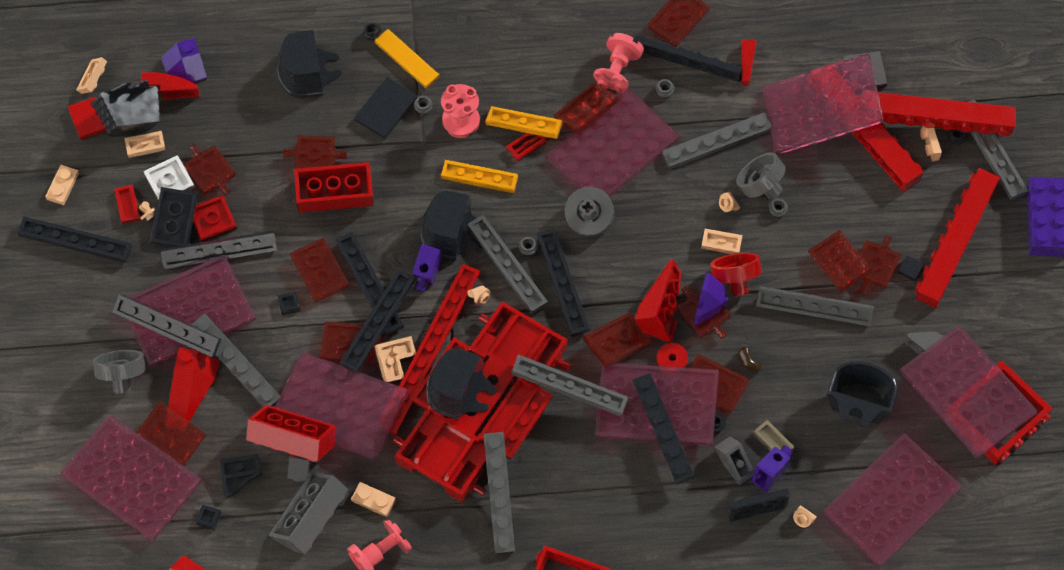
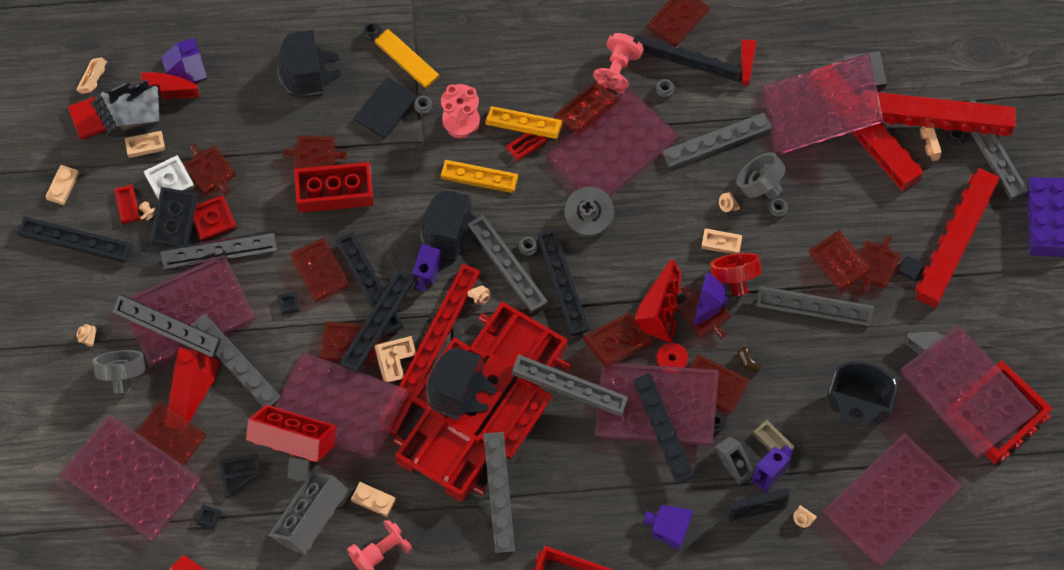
(86, 334): none -> light nougat plate
(669, 525): none -> dark purple torso

